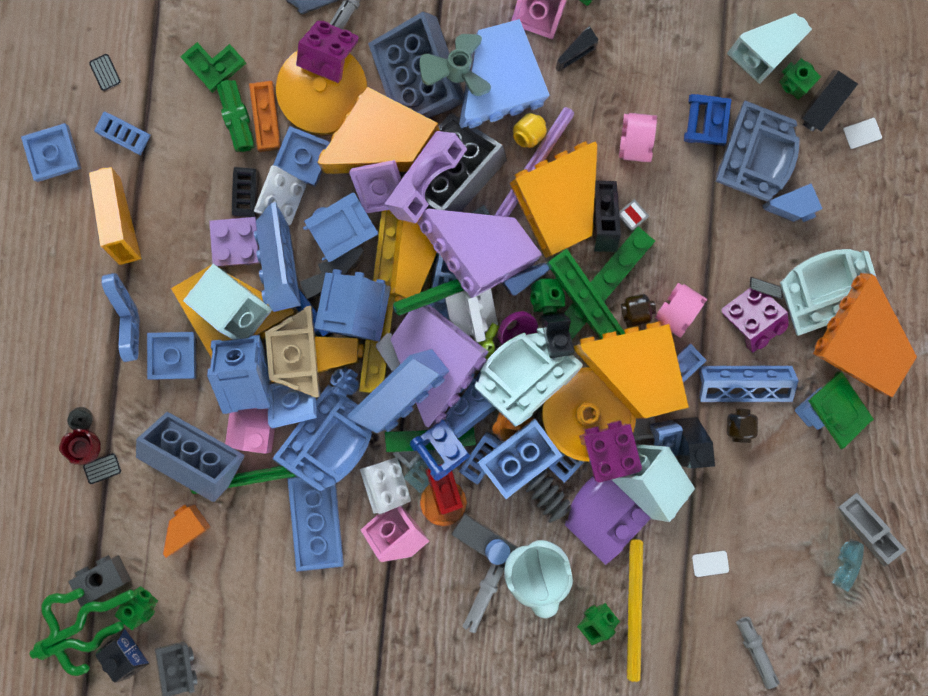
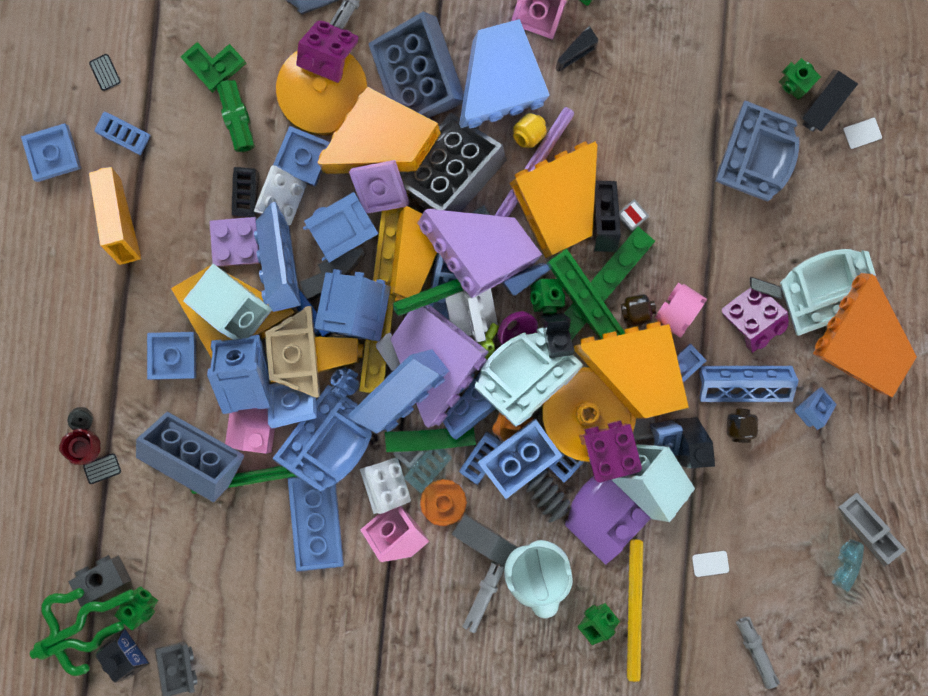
(128, 316): medium blue beam -> none
(184, 528): orange slope -> none
(265, 116): orange tile -> none
(436, 68): sand green piece -> none
(439, 154): lavender arch -> none
(445, 493): red plate -> none
(446, 445): plate -> none
(497, 551): medium blue tile -> none
(639, 138): bright pink brick -> none
(715, 120): blue plate -> none
(766, 46): light aqua slope -> none
(796, 204): medium blue slope -> none
(841, 410): green container -> none

